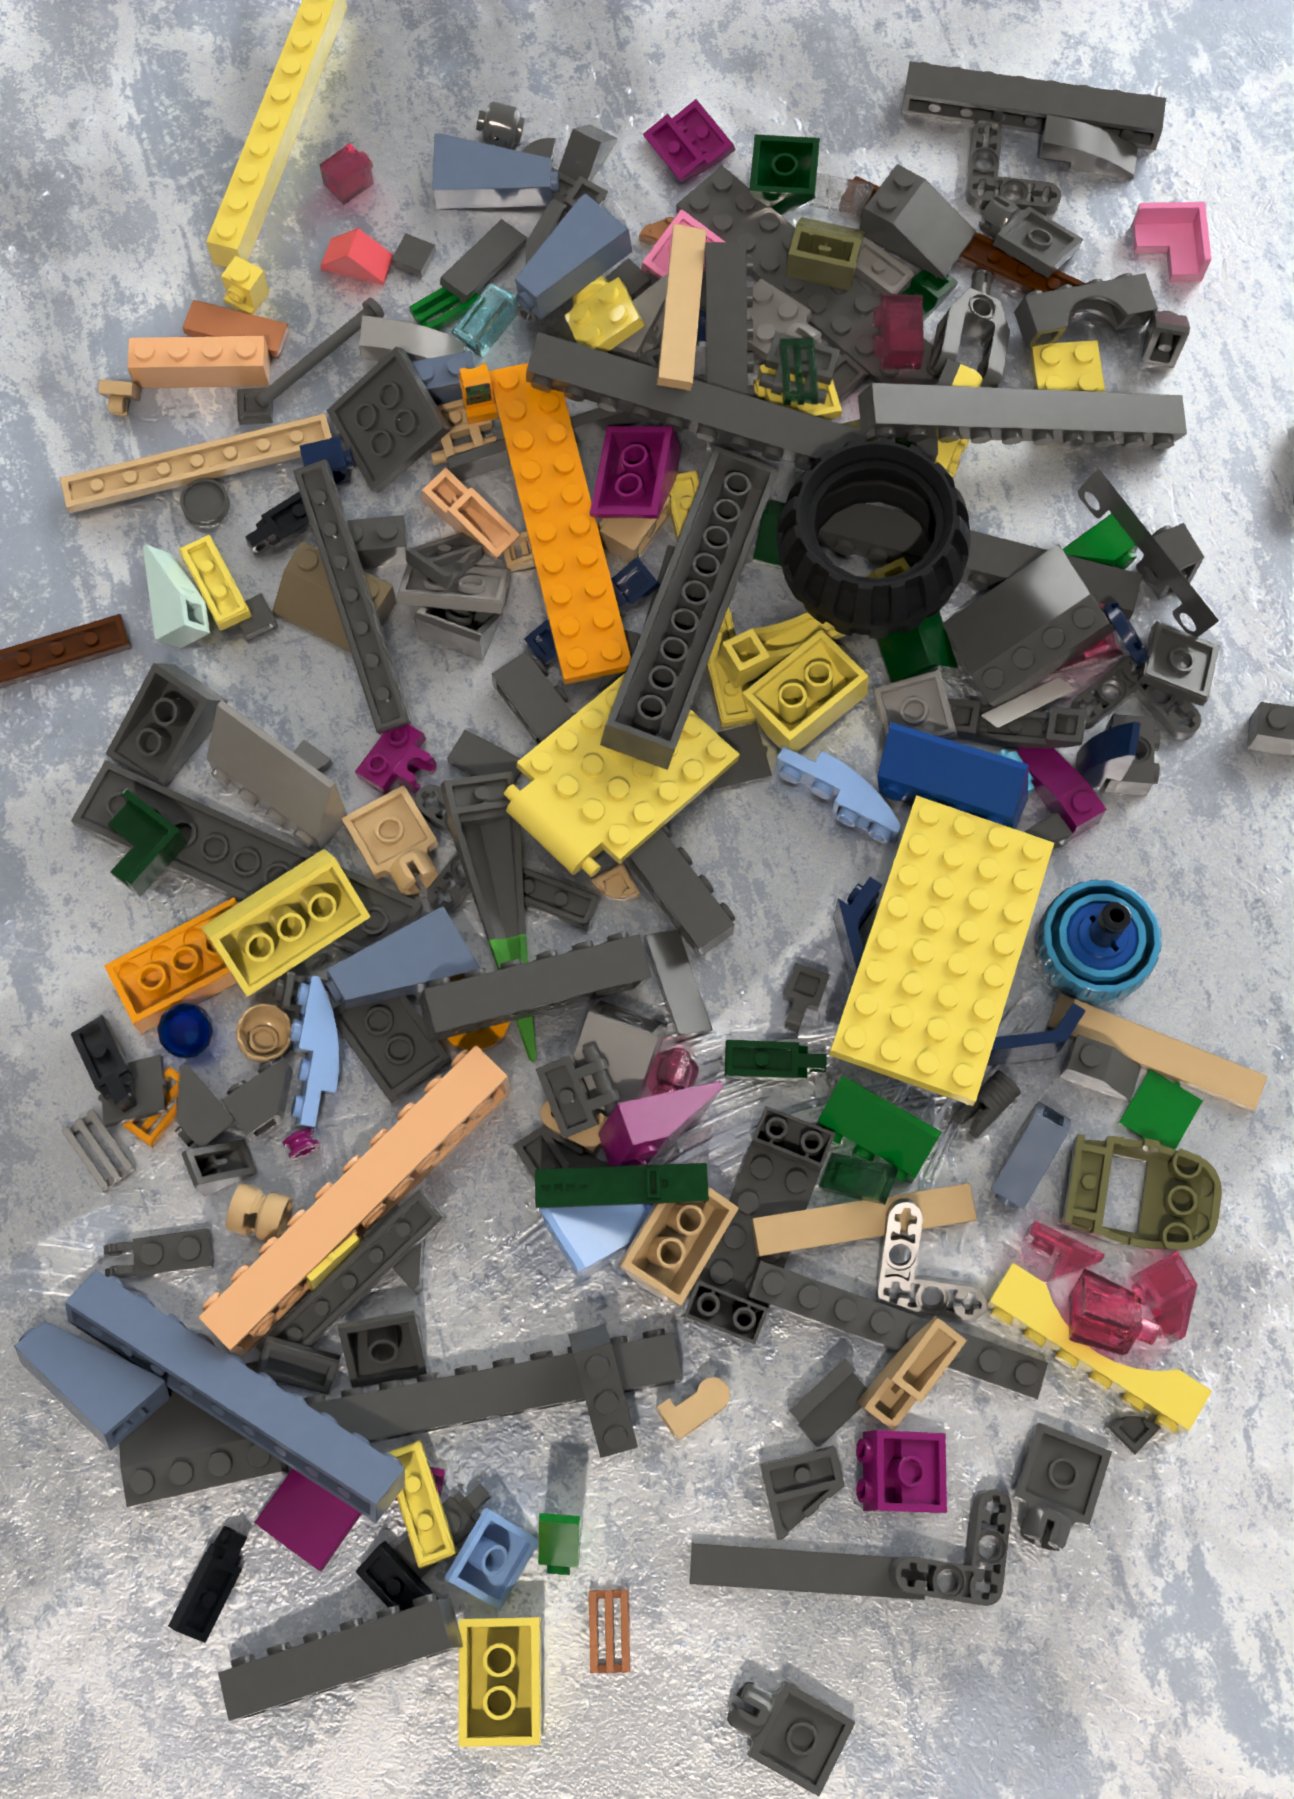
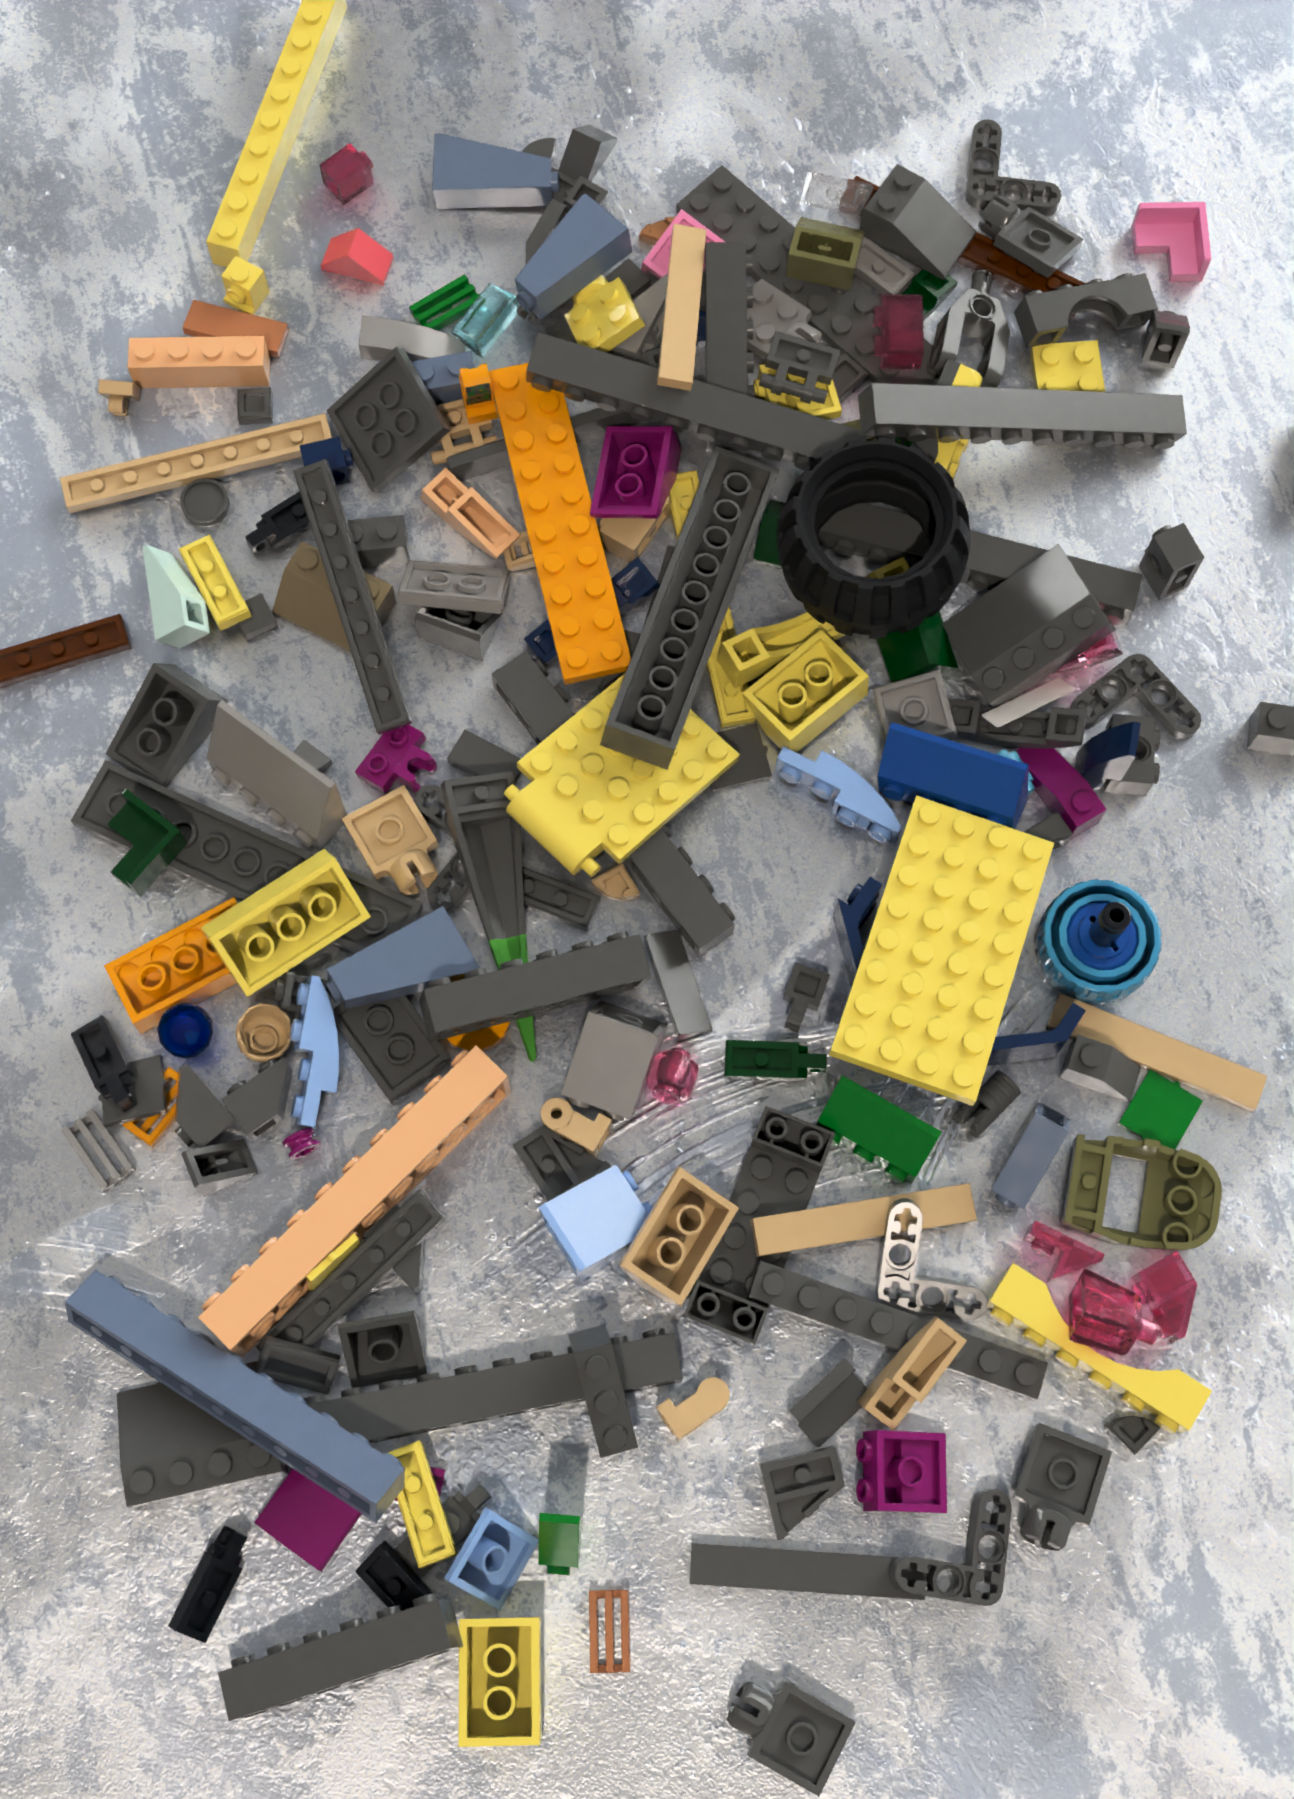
(93, 1384): sand blue slope -> none
(163, 1254): dark grey hinge -> none
(258, 1213): tan wheel -> none
(370, 308): dark grey bar -> none
(413, 255): dark grey tile -> none
(445, 558): dark grey wing -> none
(483, 261): dark grey tile -> none
(500, 125): dark grey head -> none
(568, 1095): dark grey plate -> none
(621, 1185): dark green piece -> none
(649, 1125): slope -> none
(689, 141): magenta slope -> none
(784, 171): dark green slope -> none
(798, 396): clear green tile -> none
(858, 1178): clear green tile -> none
(1025, 102): dark grey brick -> none
(1087, 148): dark grey slope -> none
(1104, 544): green slope -> none
(1126, 632): dark blue tile -> none
(1154, 557): dark grey piece -> none
(1179, 663): dark grey tile -> none

